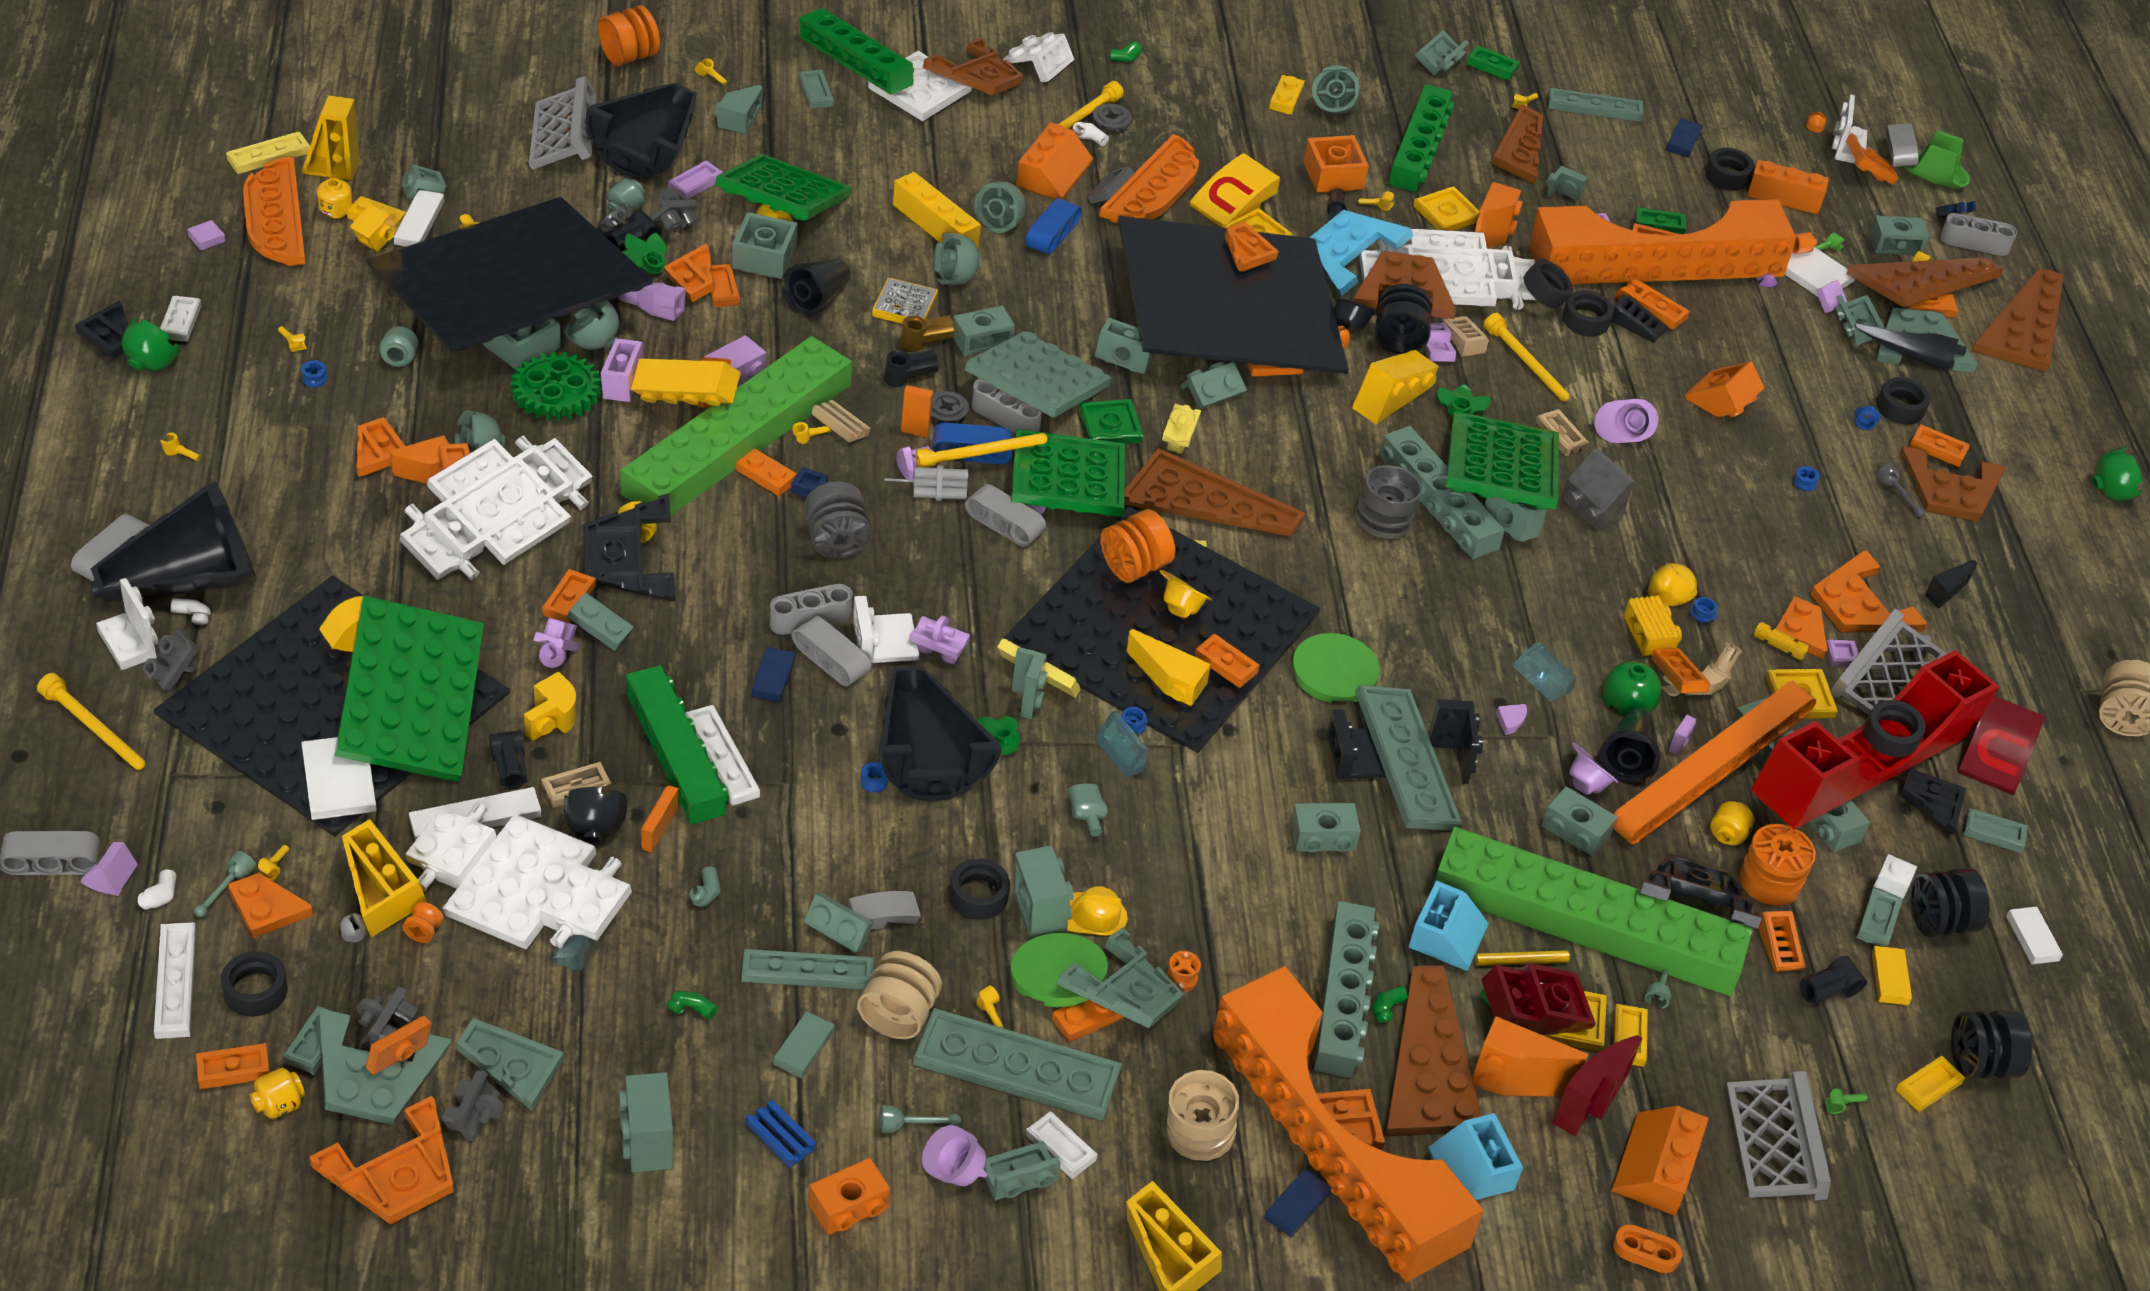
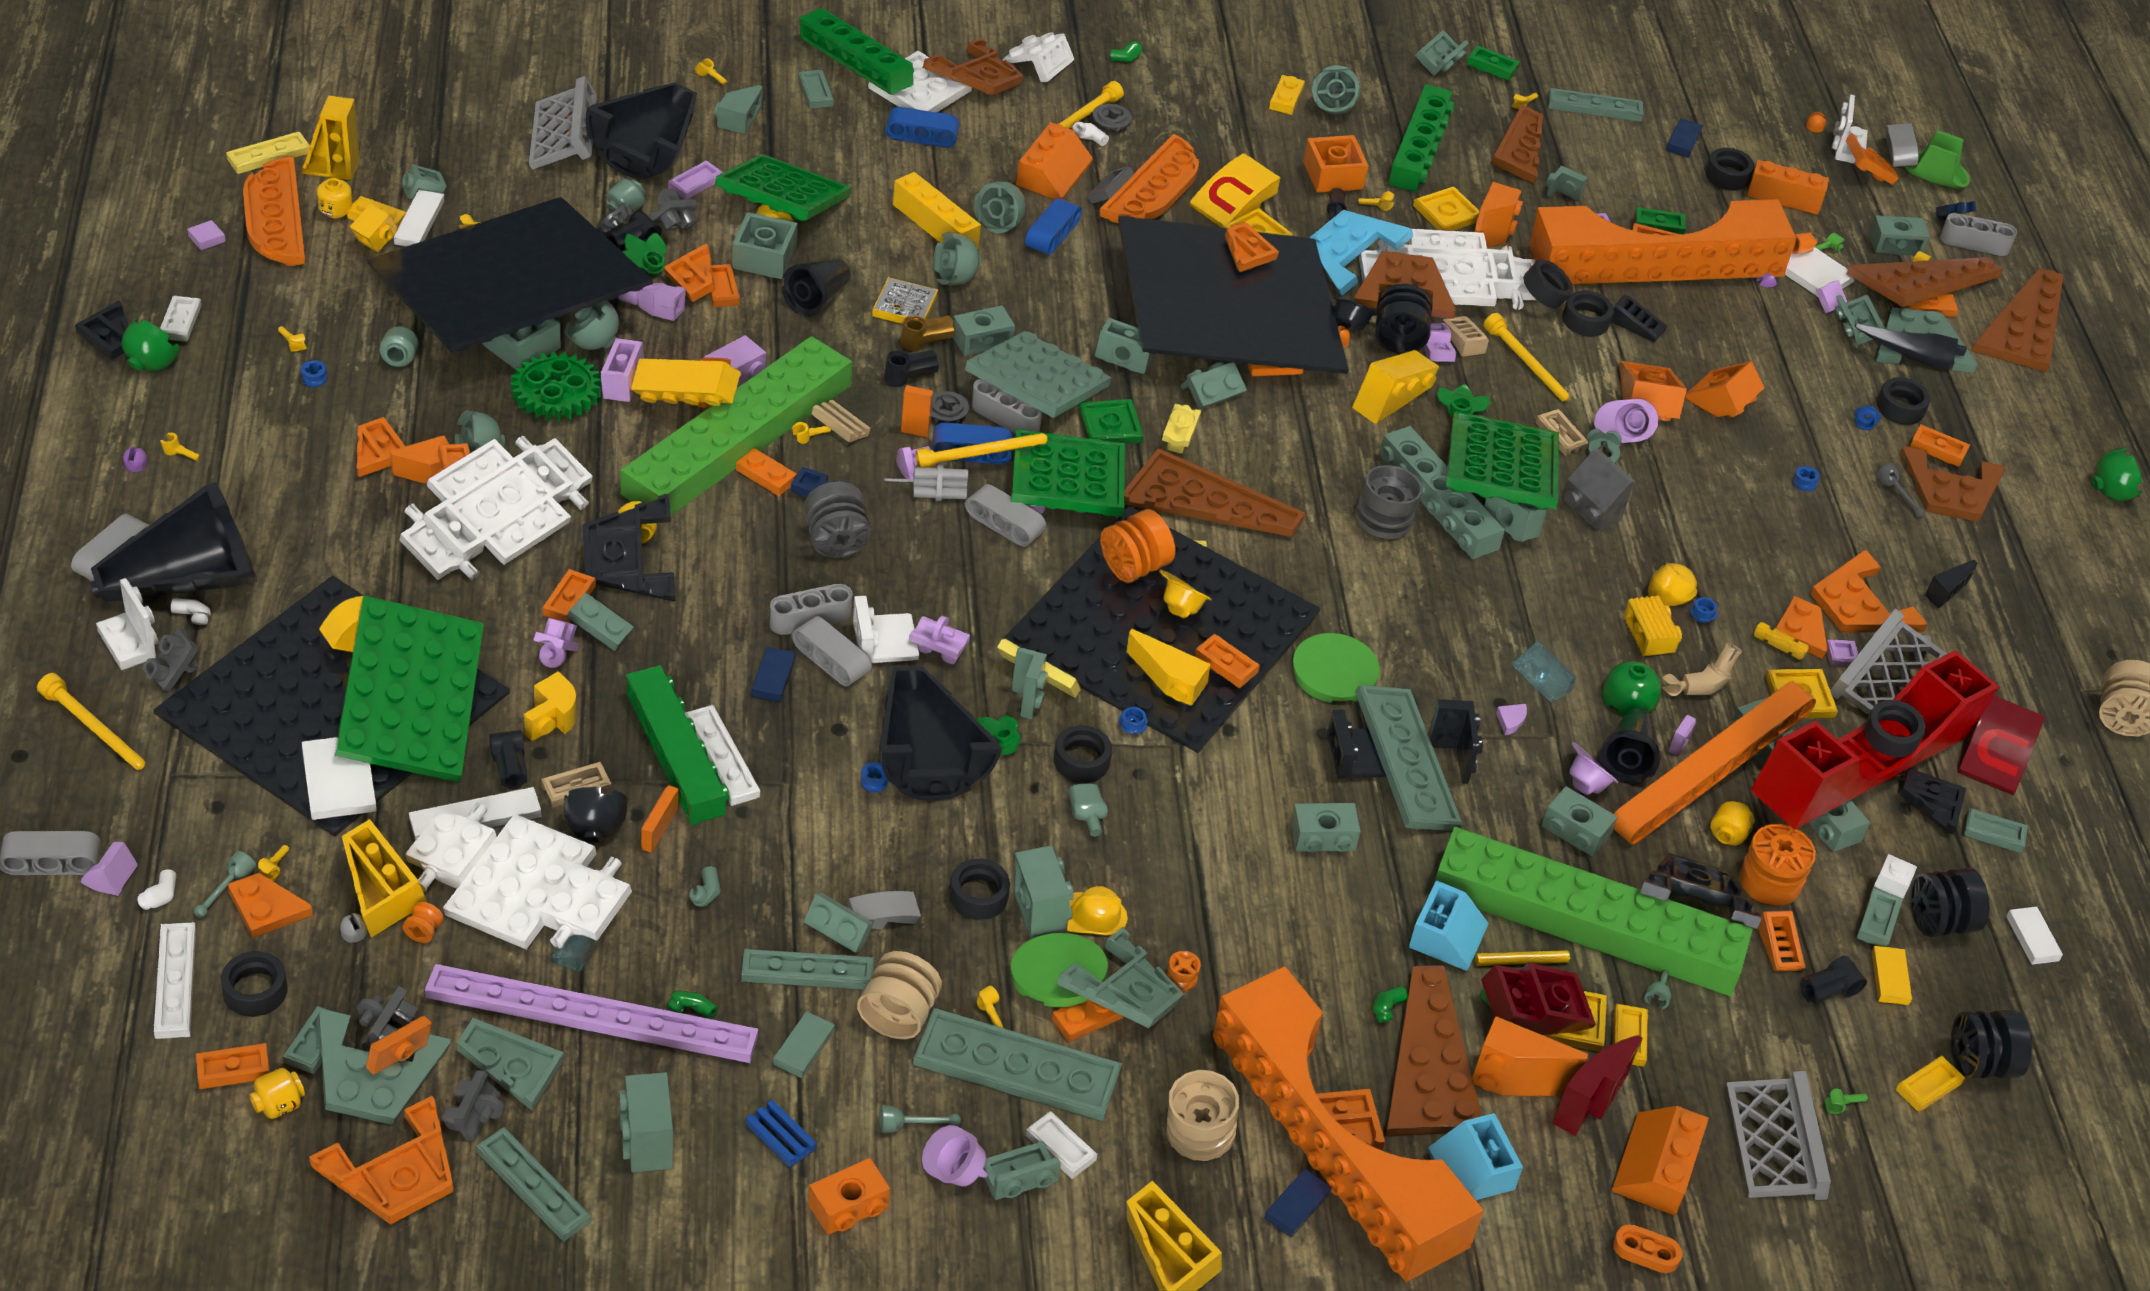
(140, 459): none -> medium lavender hinge
(533, 1184): none -> sand green tile
(592, 1013): none -> lavender plate
(628, 35): orange wheel -> none
(922, 127): none -> blue beam
(1080, 770): none -> black tyre
(1122, 745): clear light blue slope -> none
(1345, 990): sand green brick -> none
(1610, 440): none -> sand green piece
(1654, 385): none -> orange slope
(1656, 303): orange plate -> none
(1680, 670): orange tile -> none

